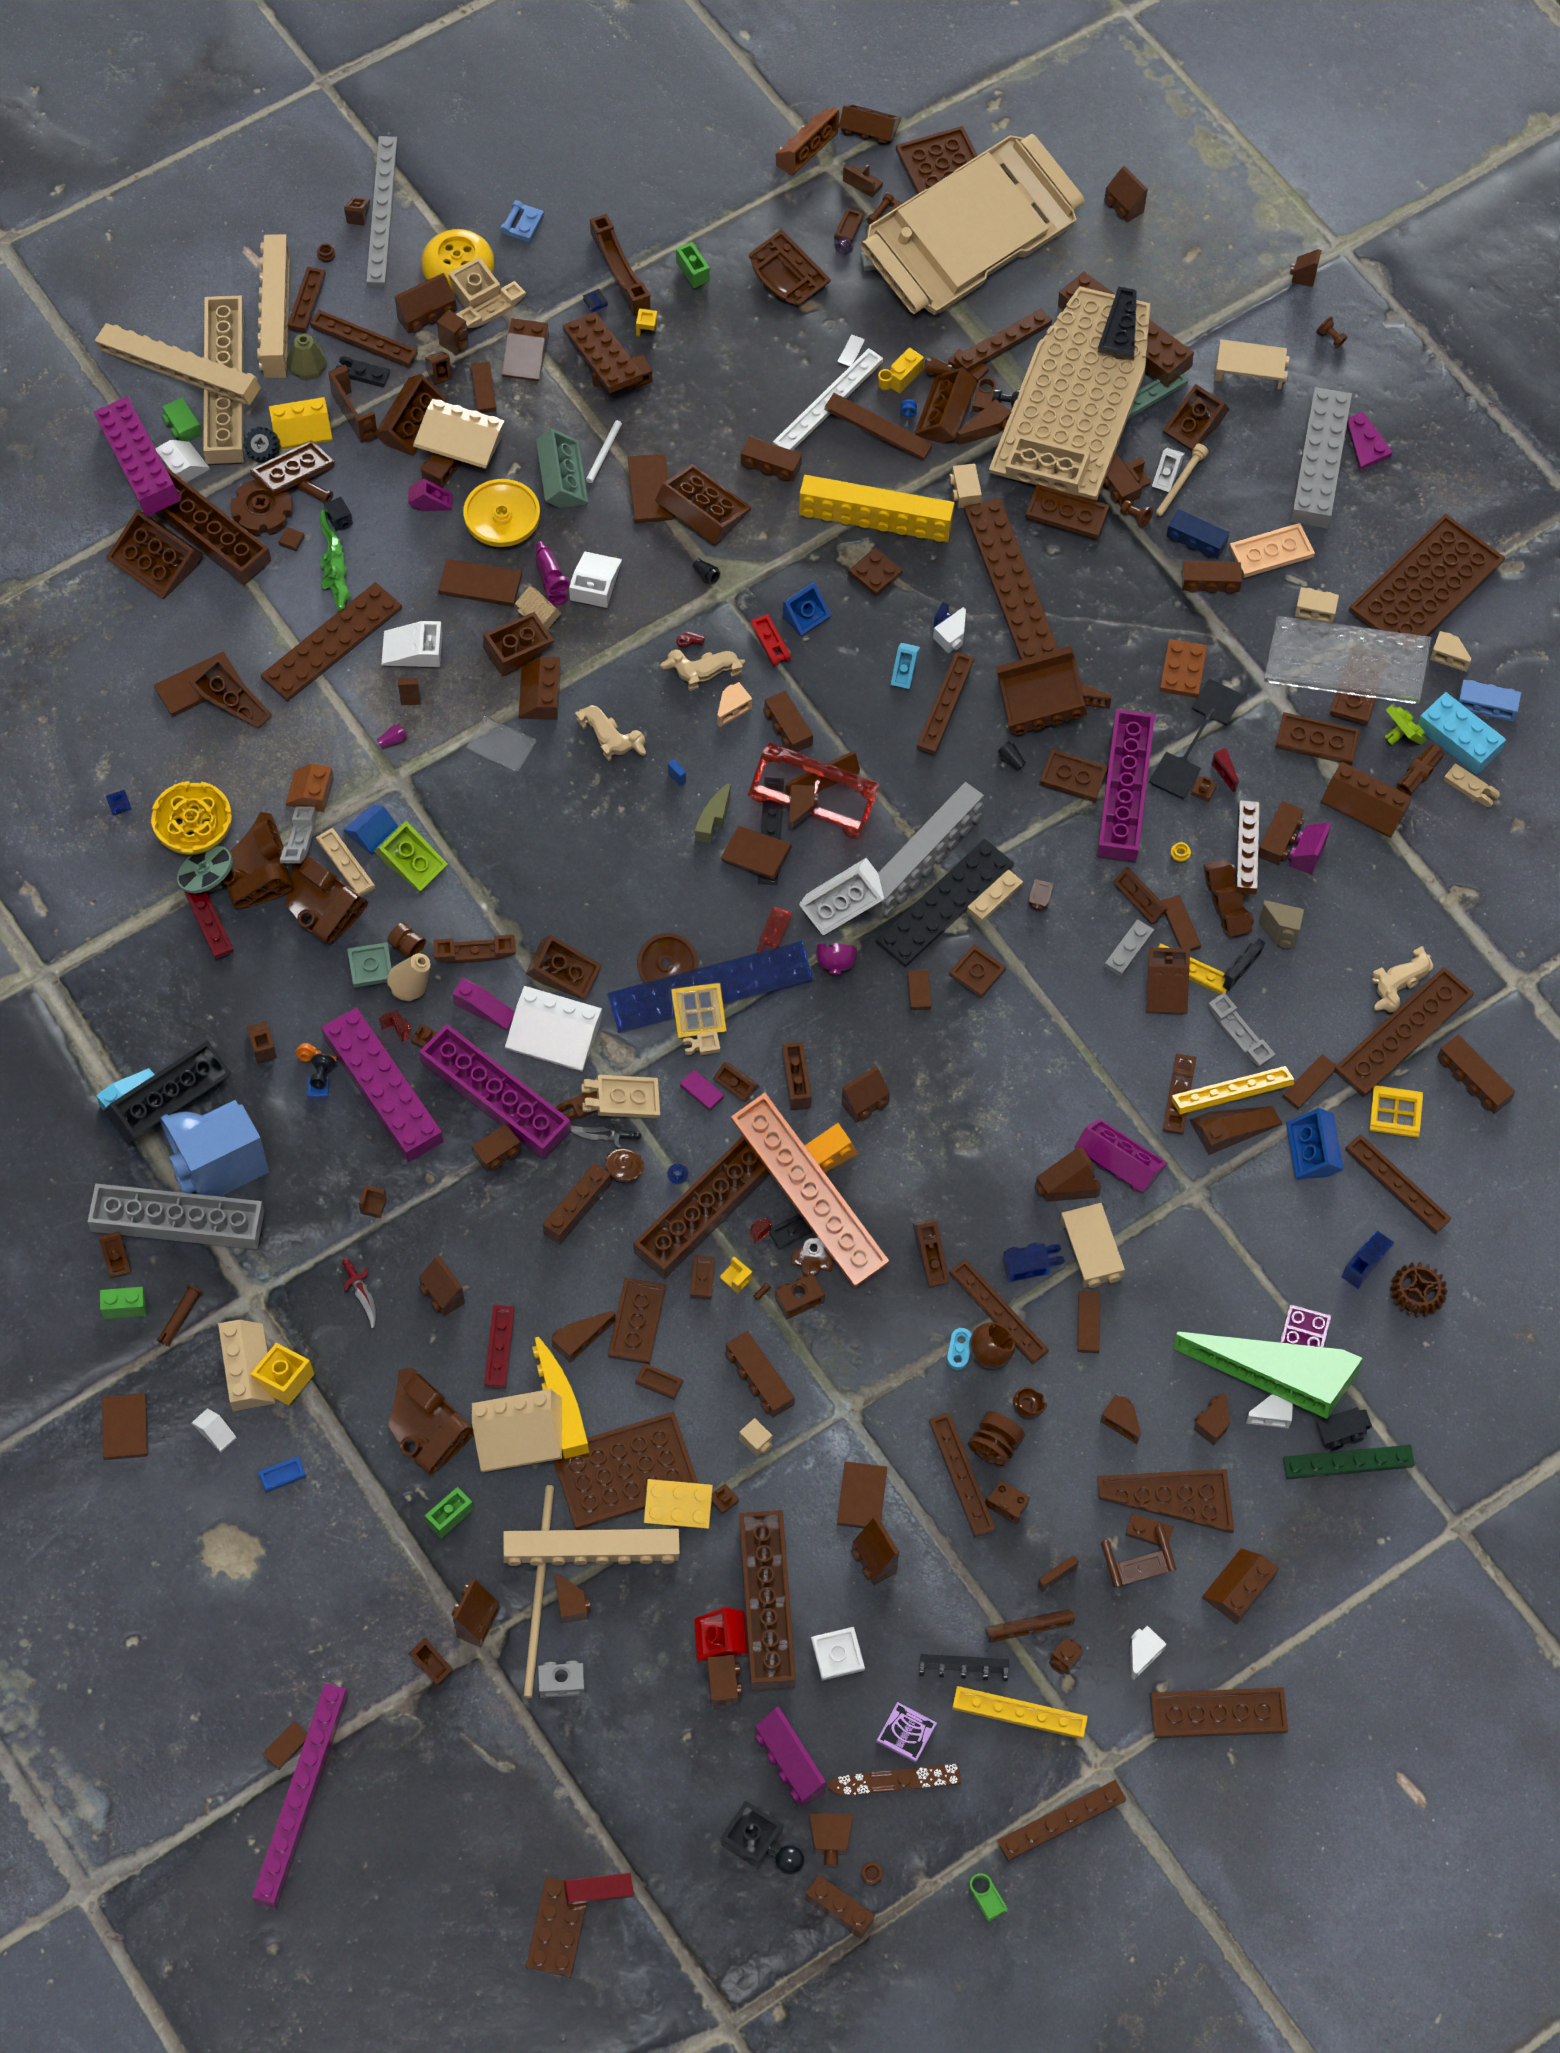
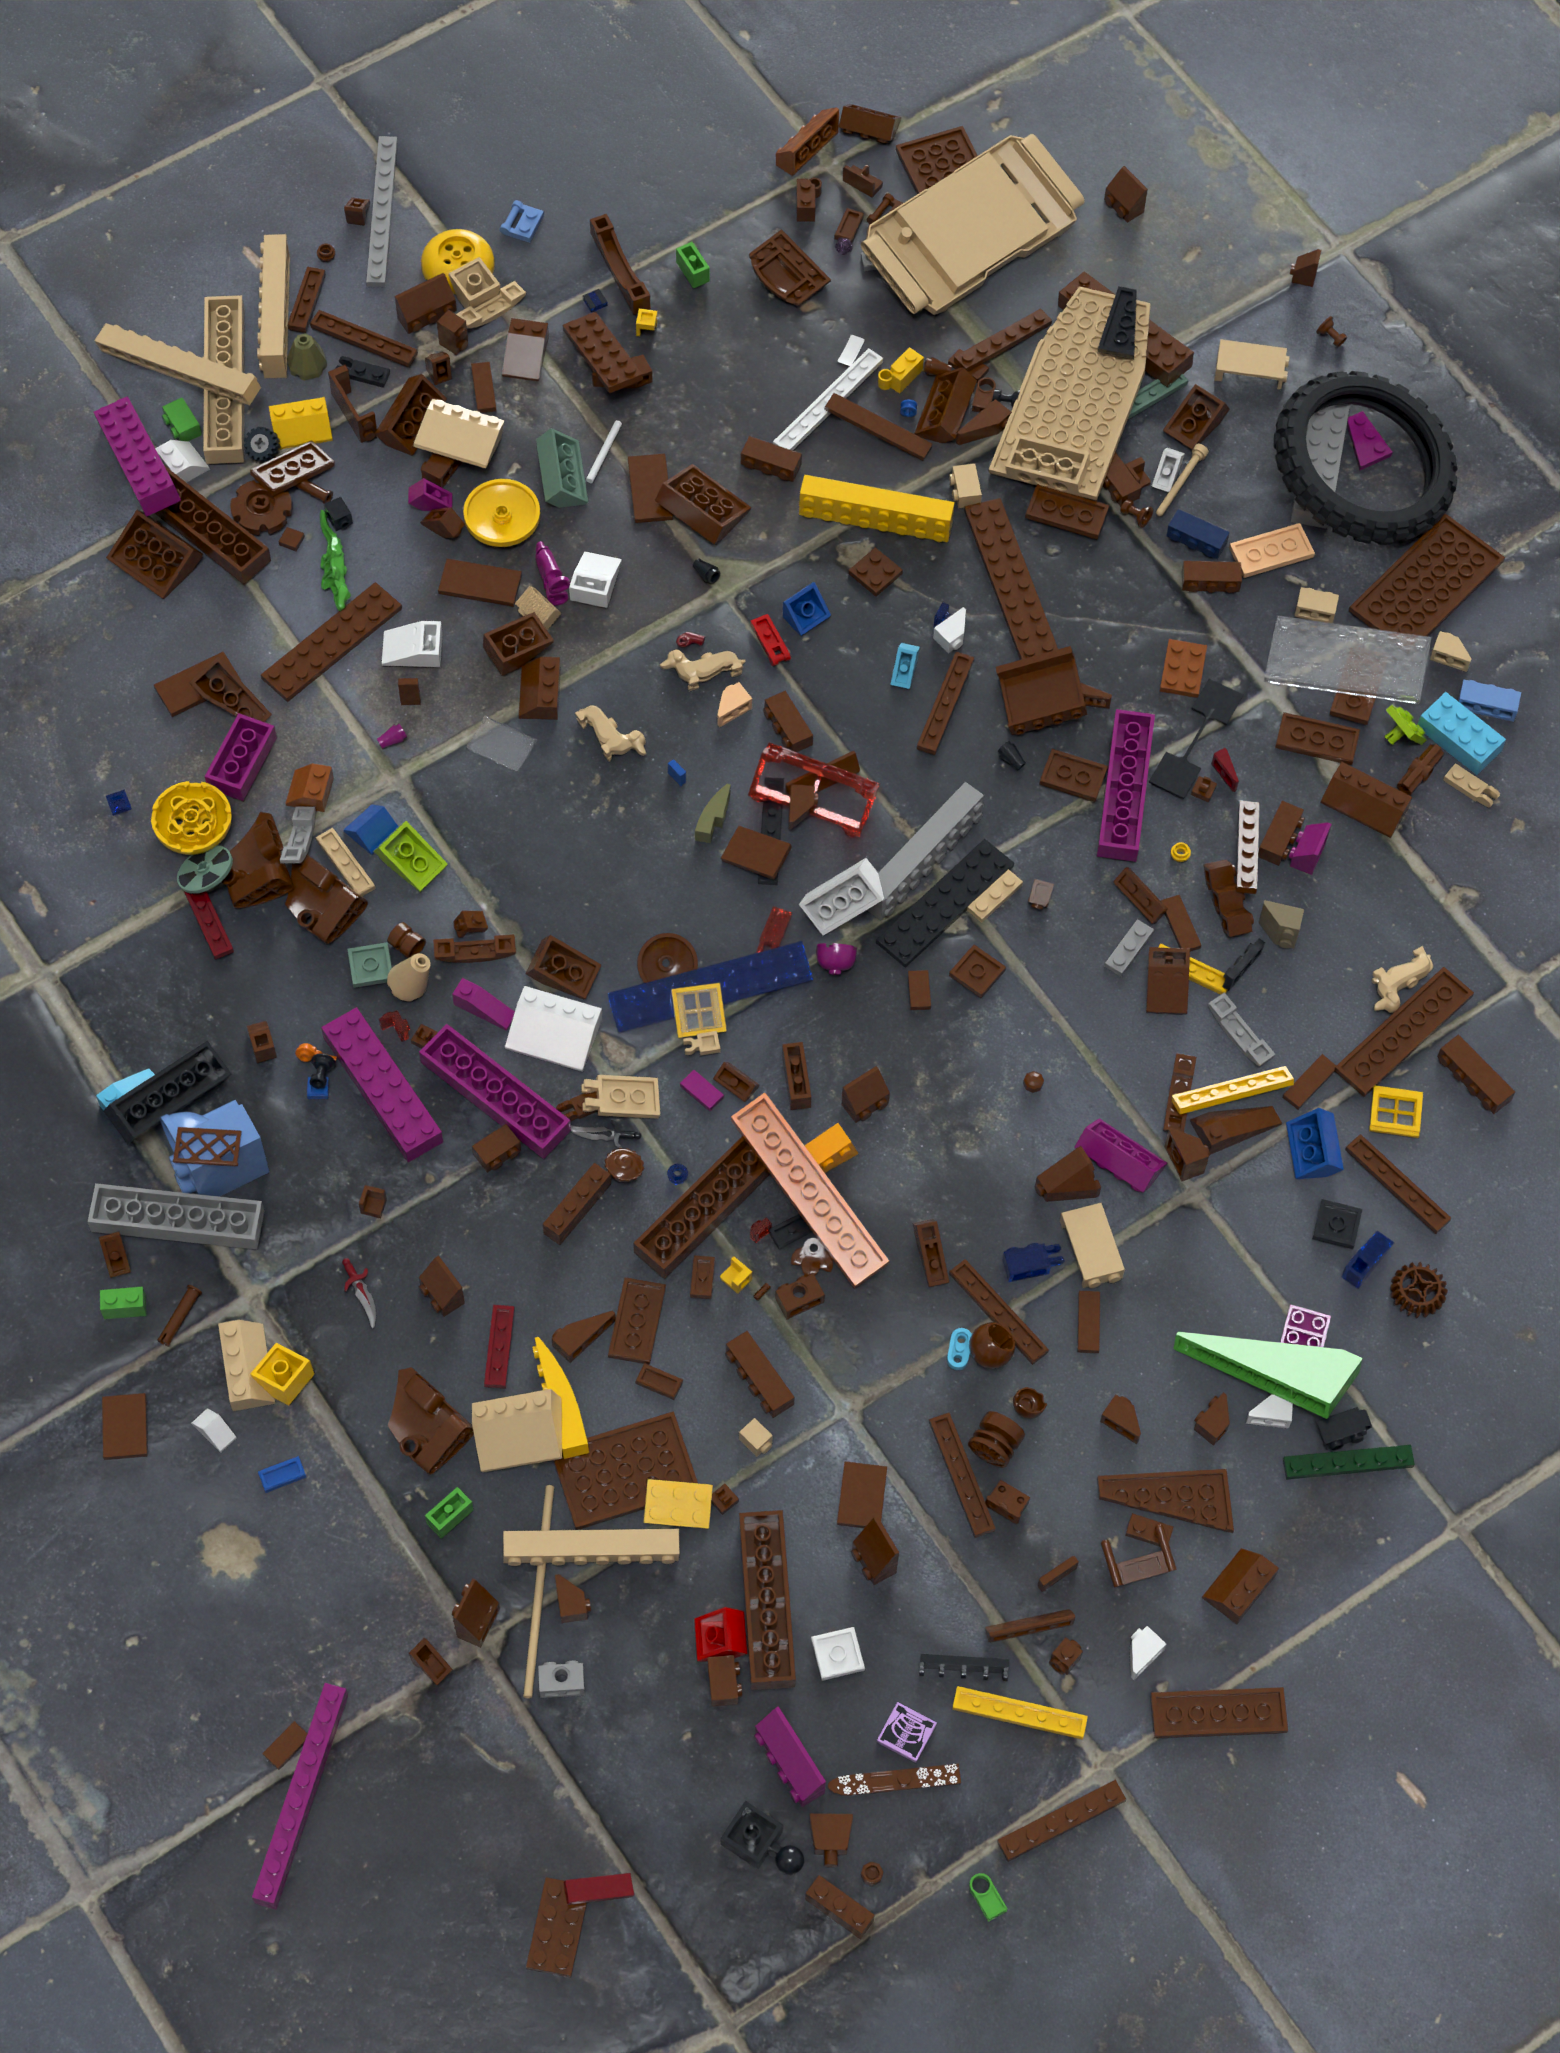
(198, 1132): none -> reddish brown window
(241, 756): none -> magenta brick
(443, 522): none -> reddish brown slope
(470, 922): none -> reddish brown bracket
(806, 193): none -> reddish brown hinge
(1033, 1081): none -> reddish brown tile
(1186, 1154): none -> reddish brown slope
(1328, 506): none -> black tyre
(1337, 1224): none -> black plate

